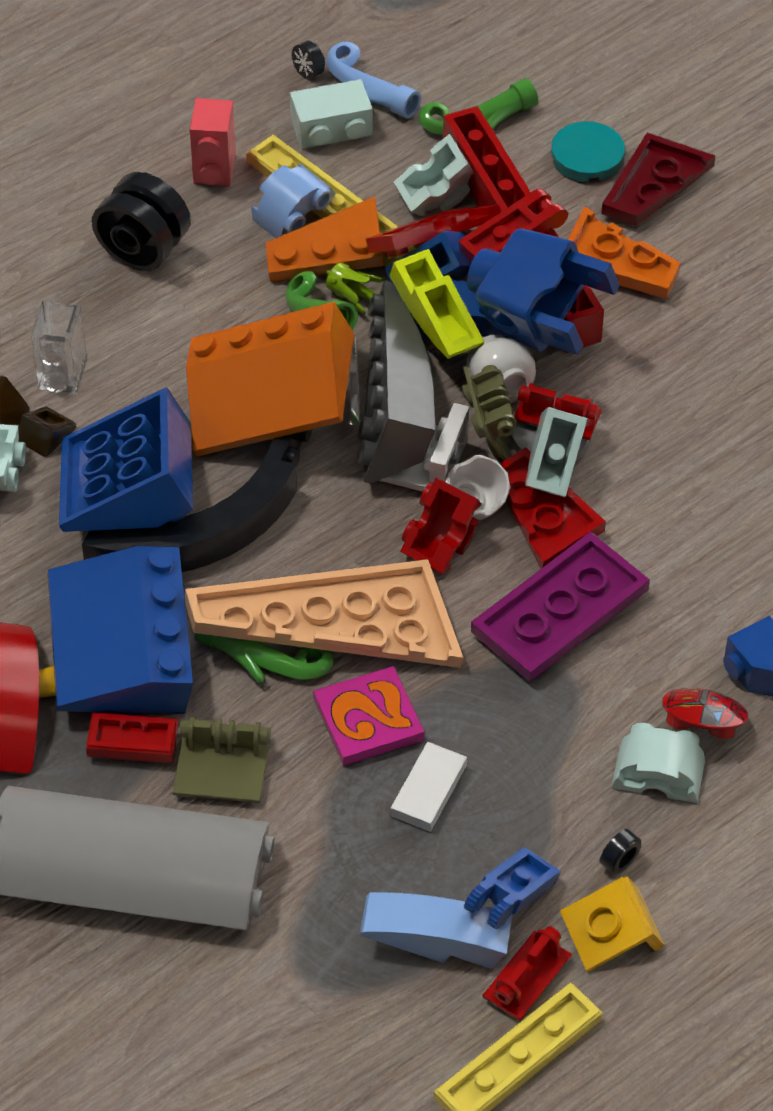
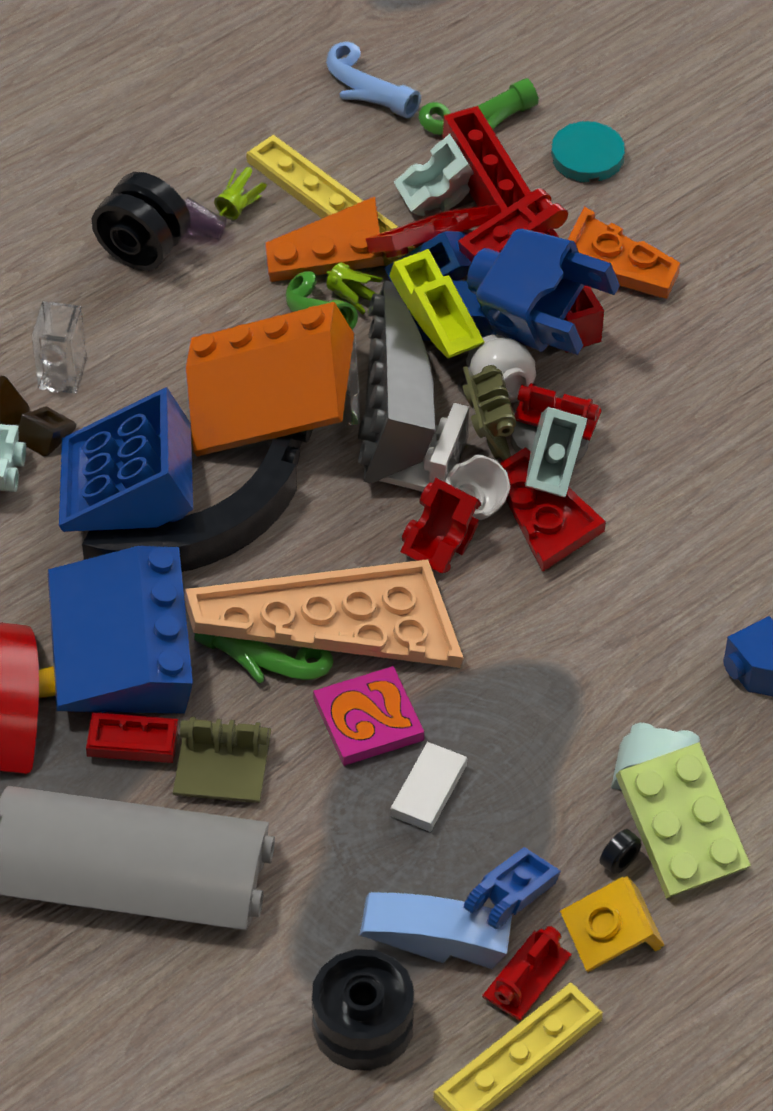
(204, 221): none -> clear purple cone
(212, 141): coral brick -> none
(230, 201): none -> lime piece
(288, 198): light blue cylinder -> none
(308, 59): black tile -> none
(331, 114): light aqua brick -> none
(362, 1009): none -> black wheel
(560, 606): magenta plate -> none
(653, 178): dark red wing -> none
(682, 820): none -> yellowish green plate
(704, 710): red dish -> none

